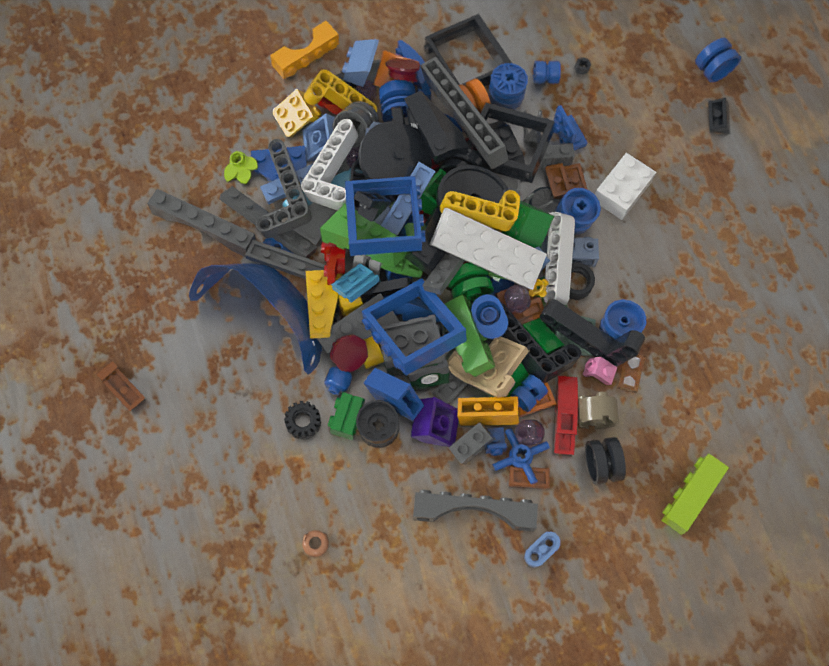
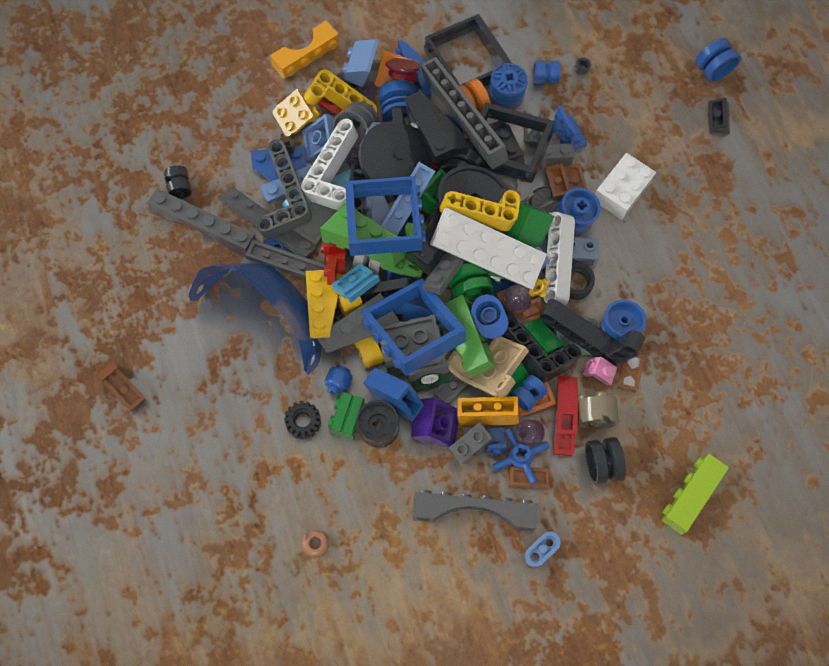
(177, 181): none -> black wheel
(241, 169): lime plate -> none
(289, 142): none -> black plate
(349, 352): dark red hat -> none
(371, 204): black slope -> none

